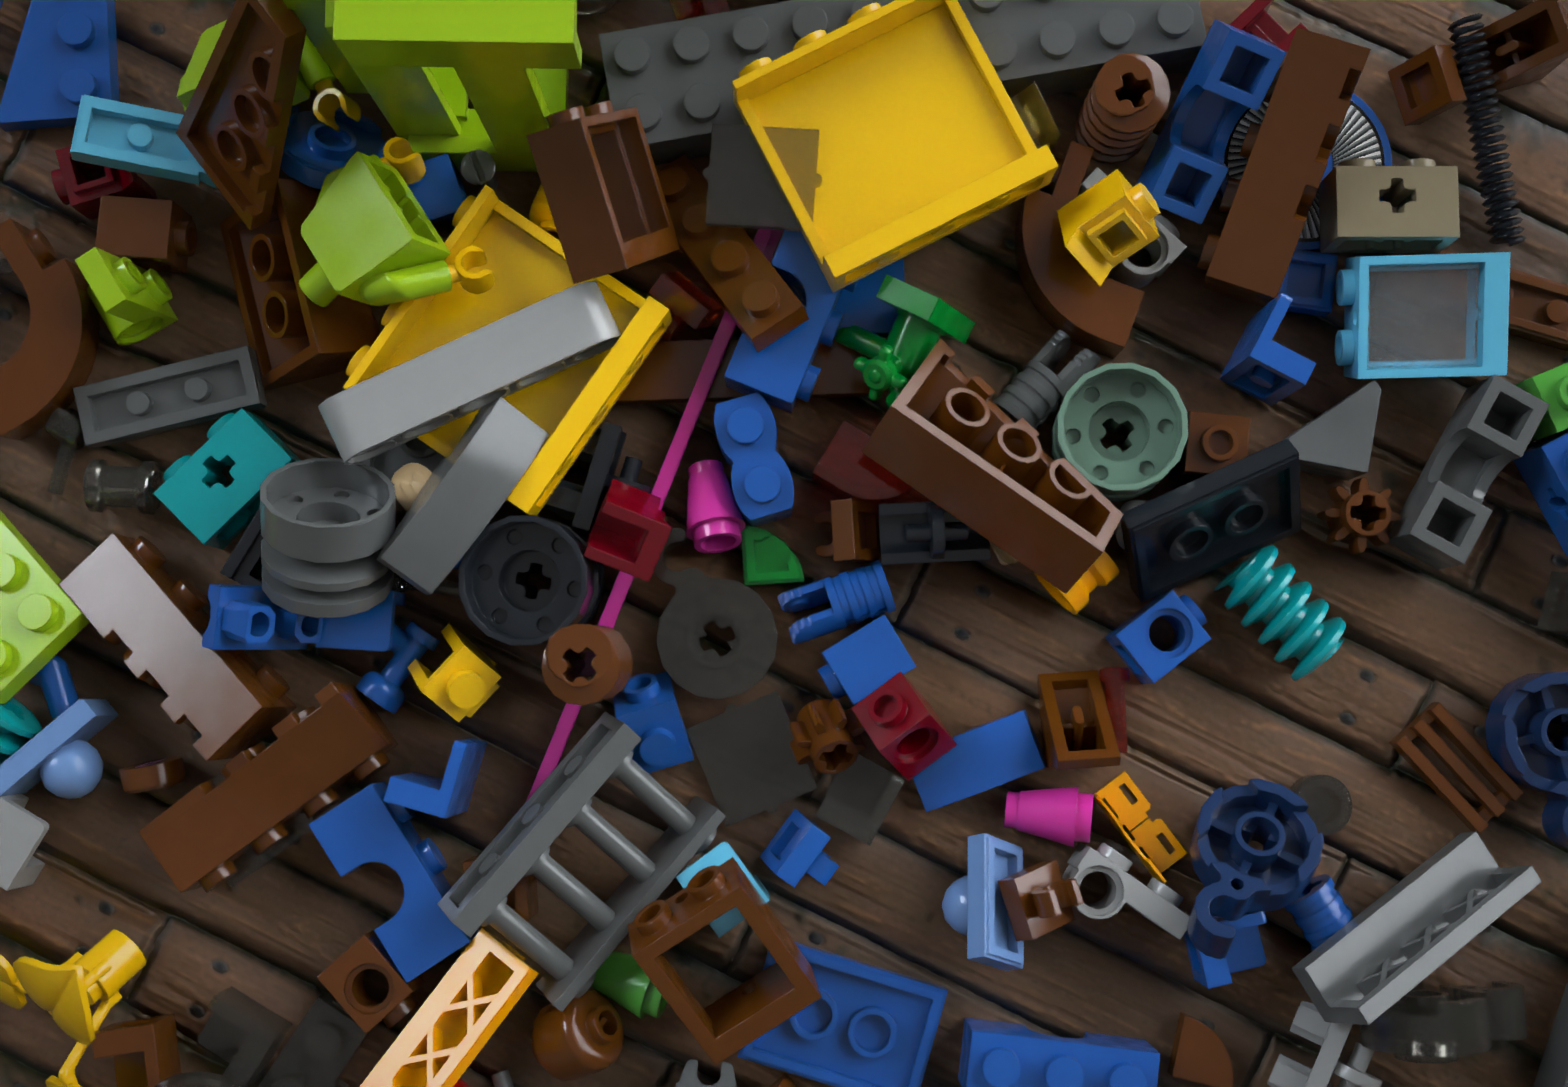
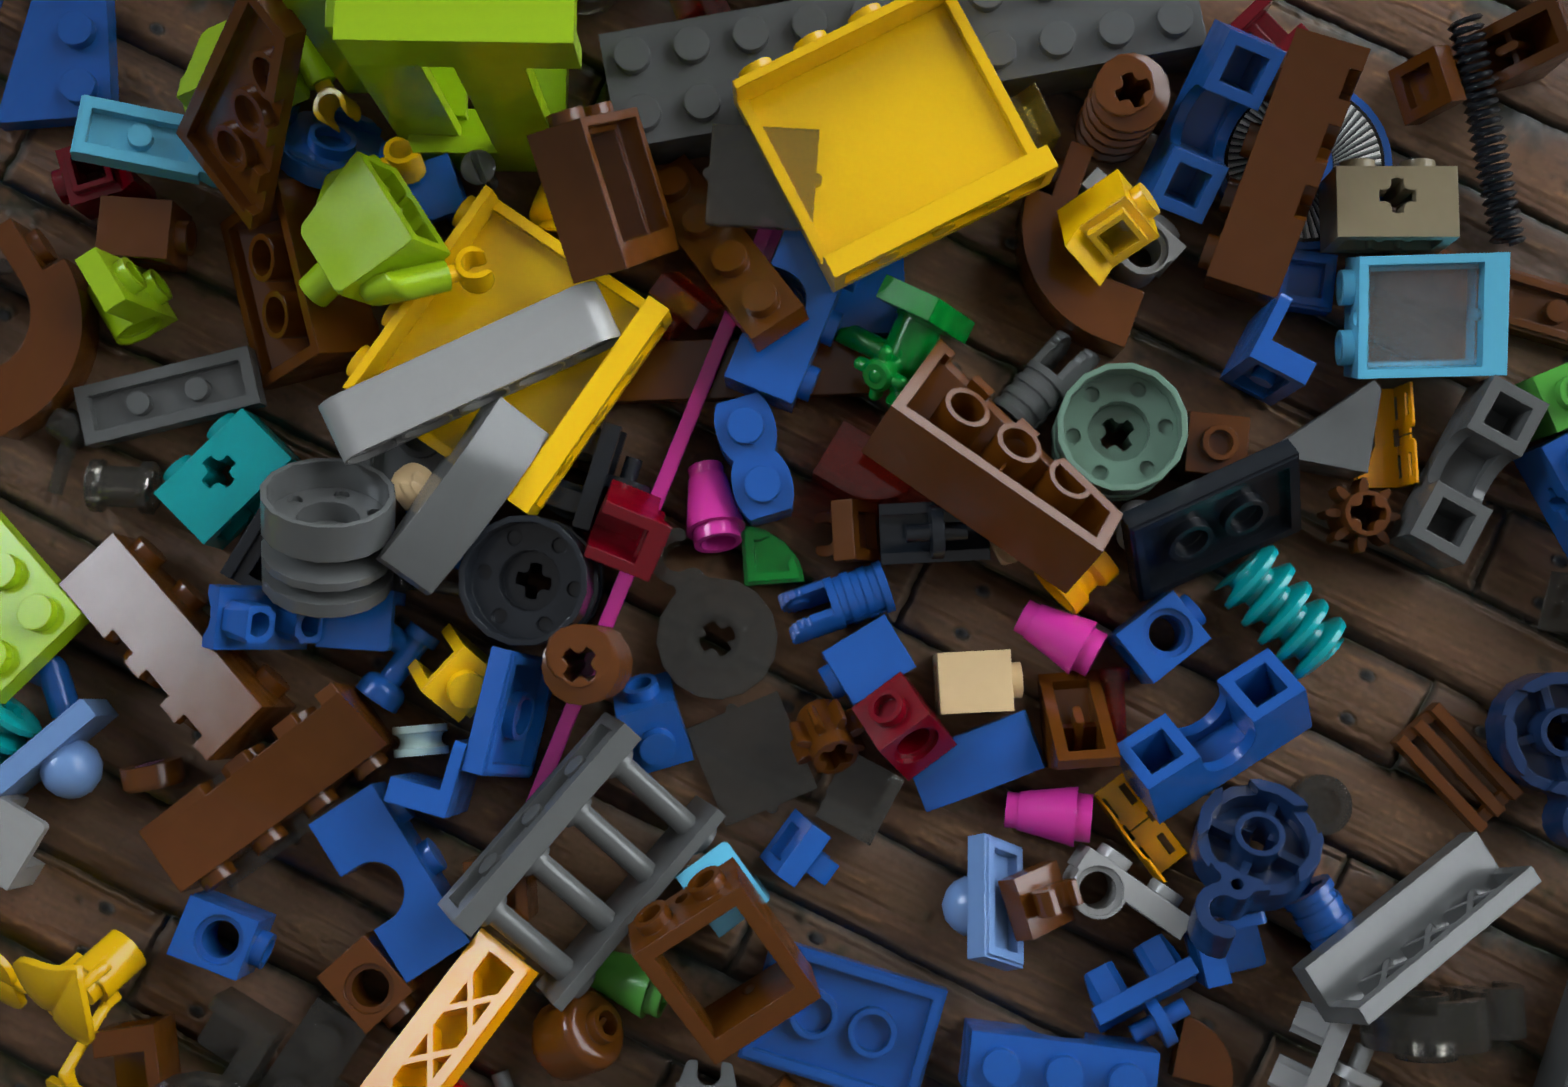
(198, 940): none -> blue brick
(420, 740): none -> light aqua bush
(508, 716): none -> blue tile
(976, 681): none -> tan brick
(1061, 636): none -> dark pink cone
(1165, 977): none -> blue hips
(1254, 715): none -> blue arch
(1383, 464): none -> light orange piece

